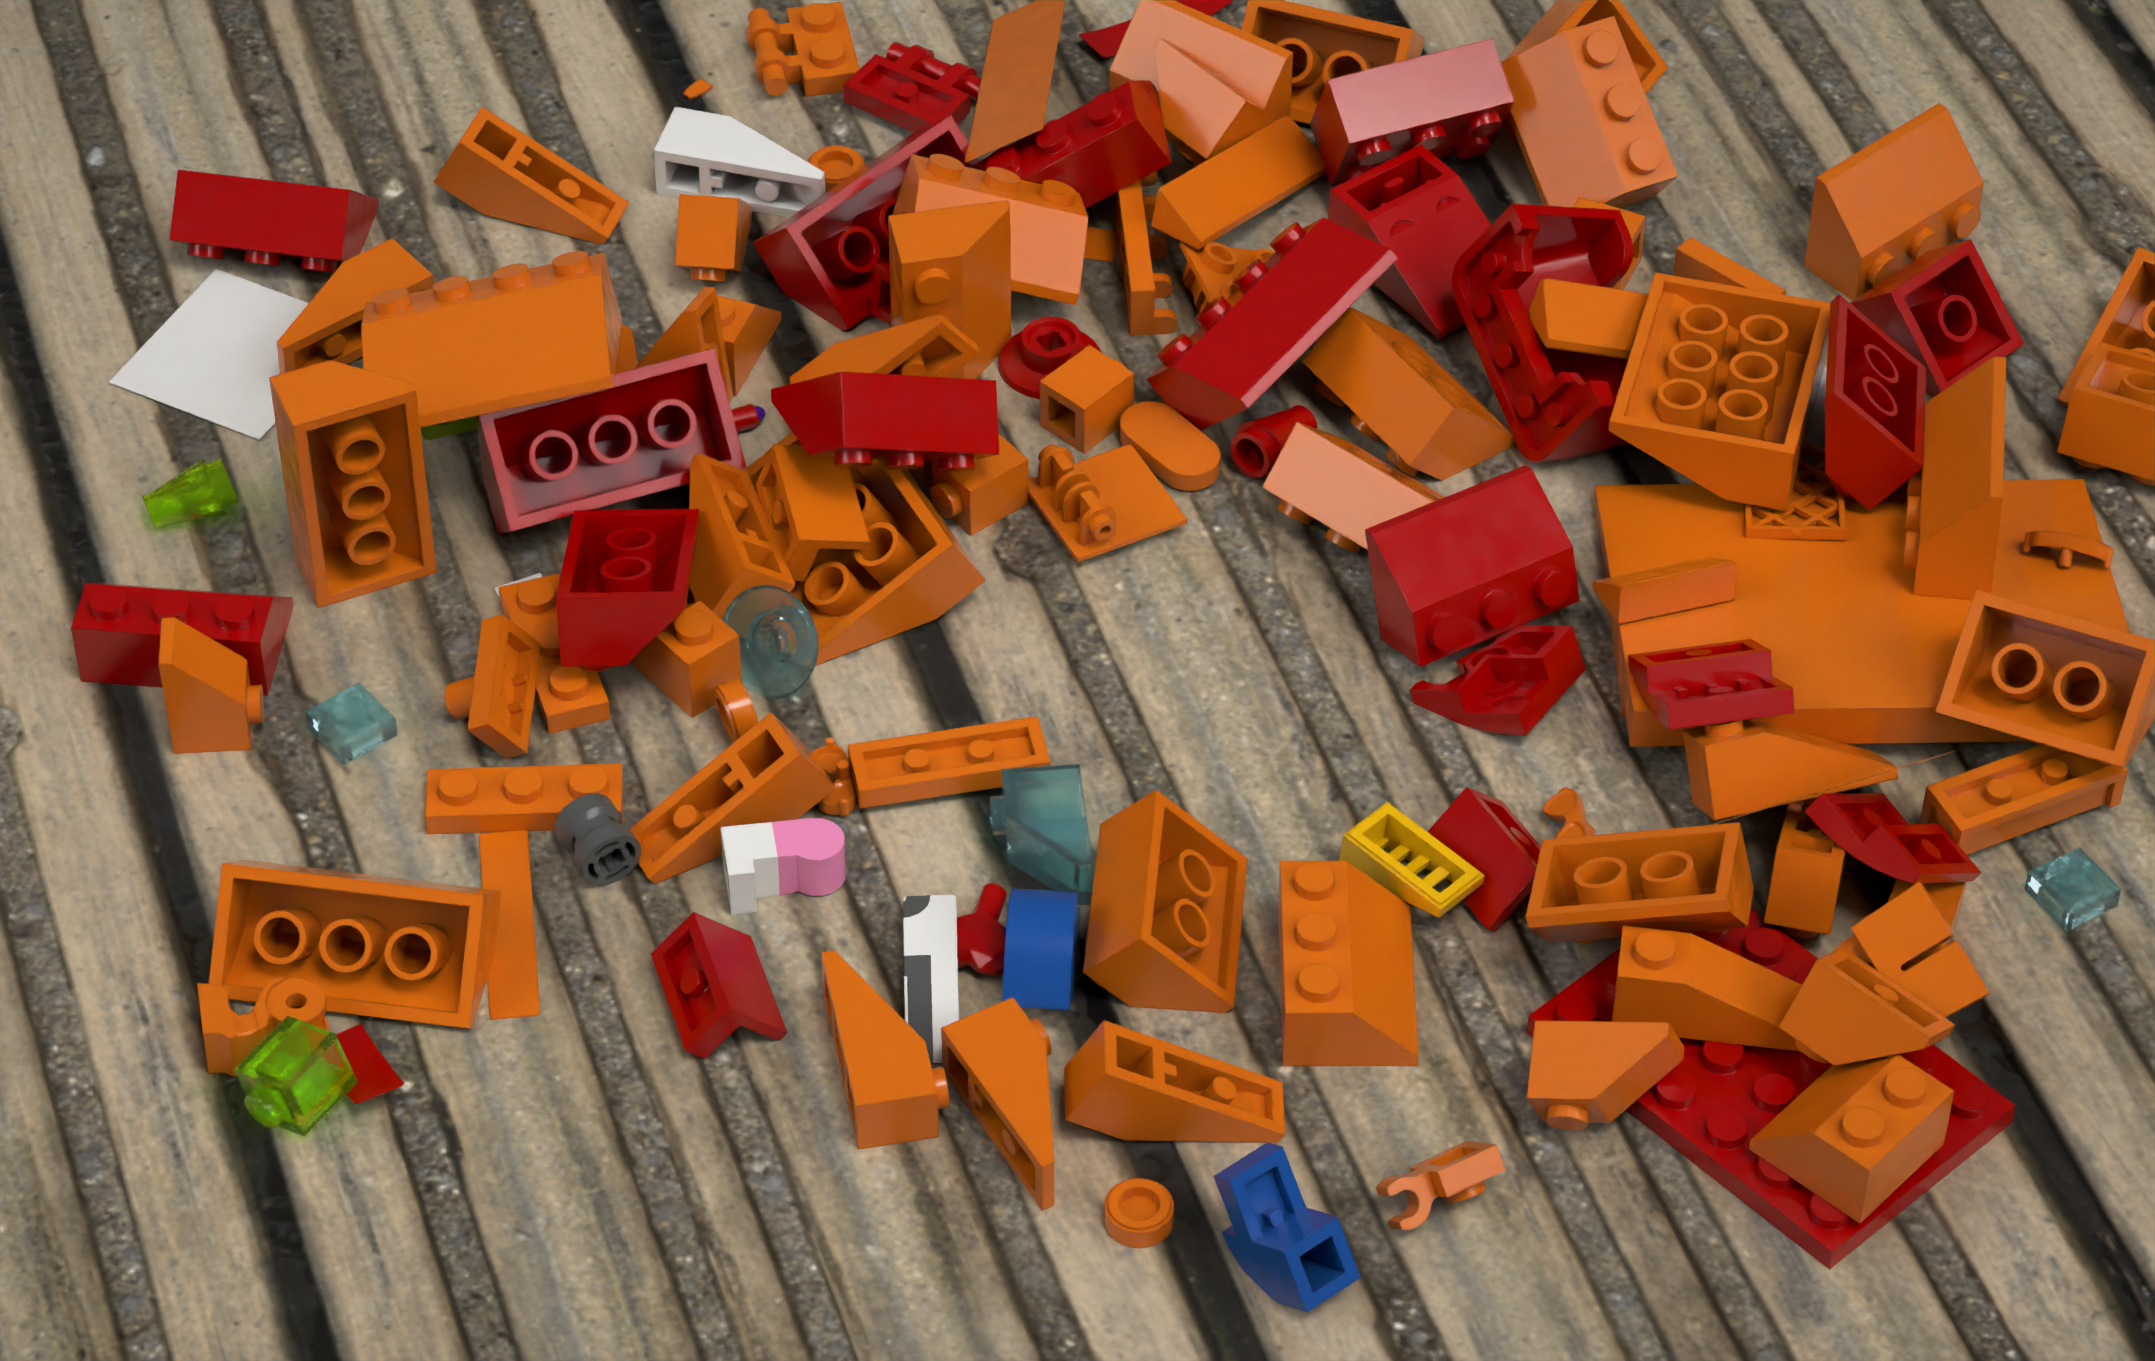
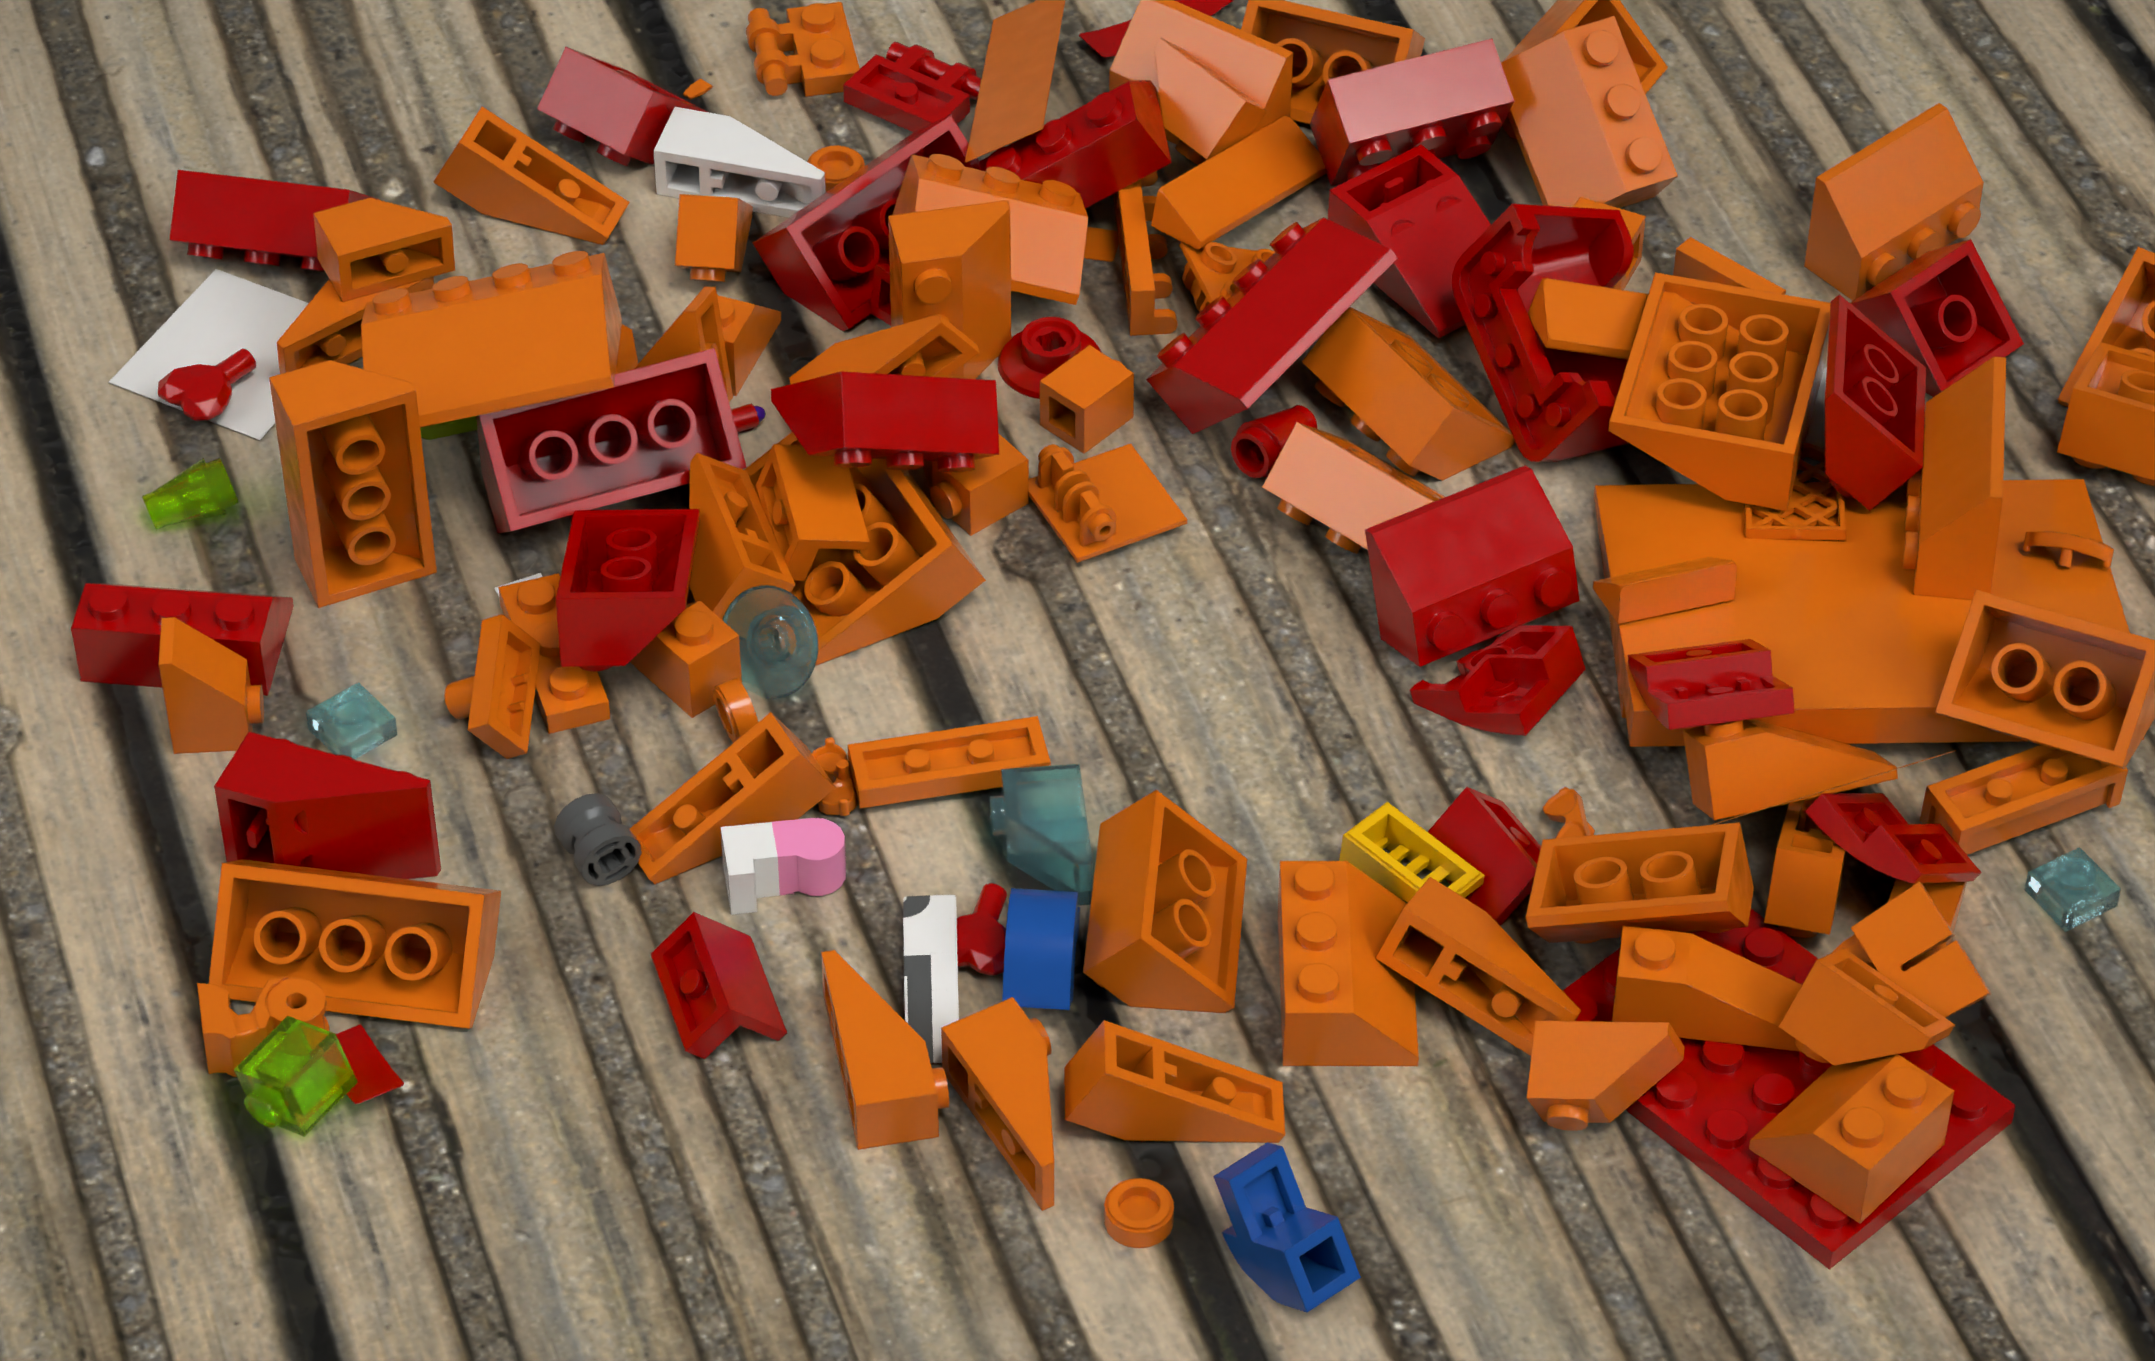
(205, 389): none -> red rock
(325, 812): none -> red slope
(381, 246): none -> orange slope
(513, 796): orange plate -> none
(513, 972): orange sticker -> none
(609, 106): none -> slope
(1171, 445): orange tile -> none
(1450, 1174): orange plate -> none
(1473, 965): none -> orange slope

